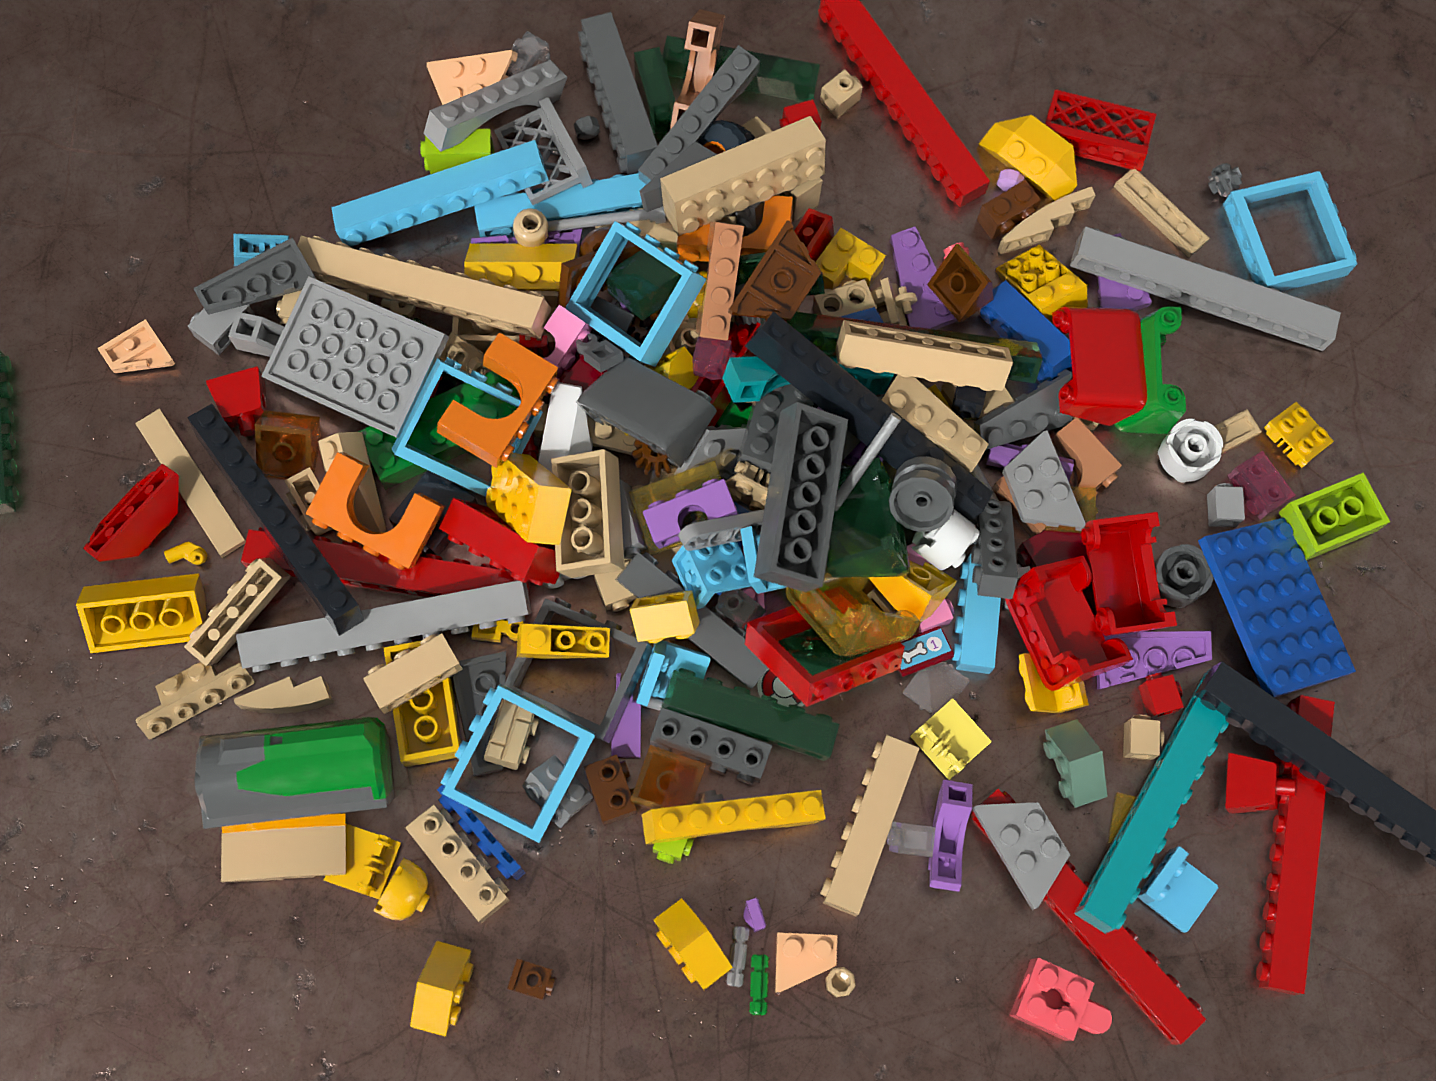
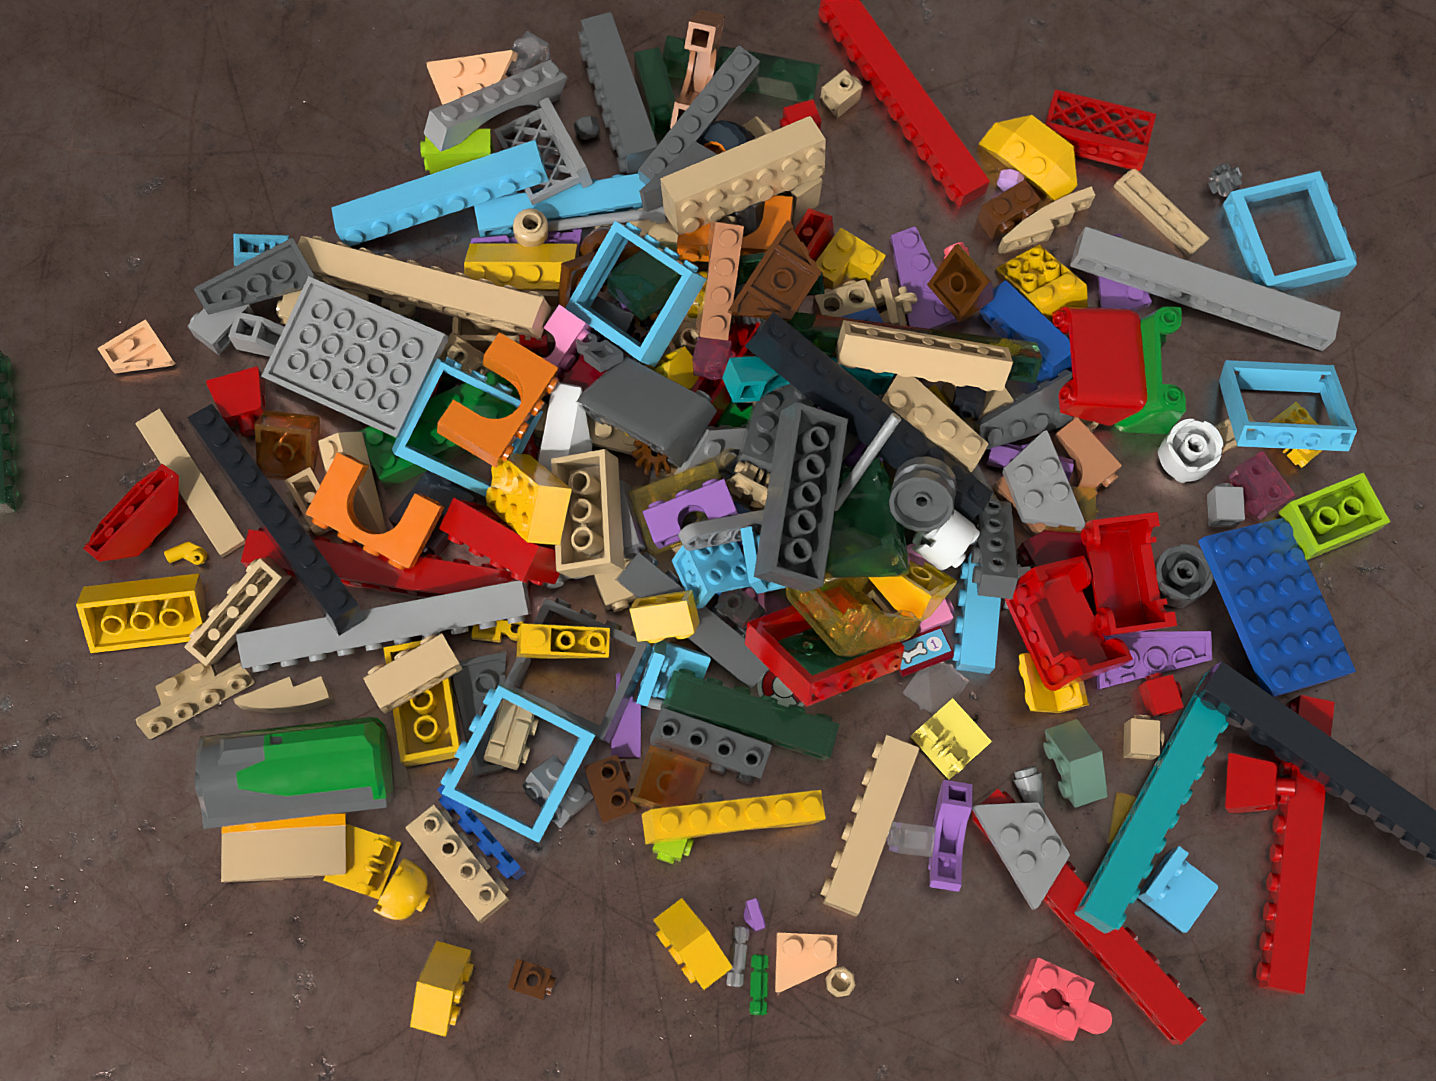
(1030, 785): none -> light grey cone
(1287, 378): none -> medium azure window

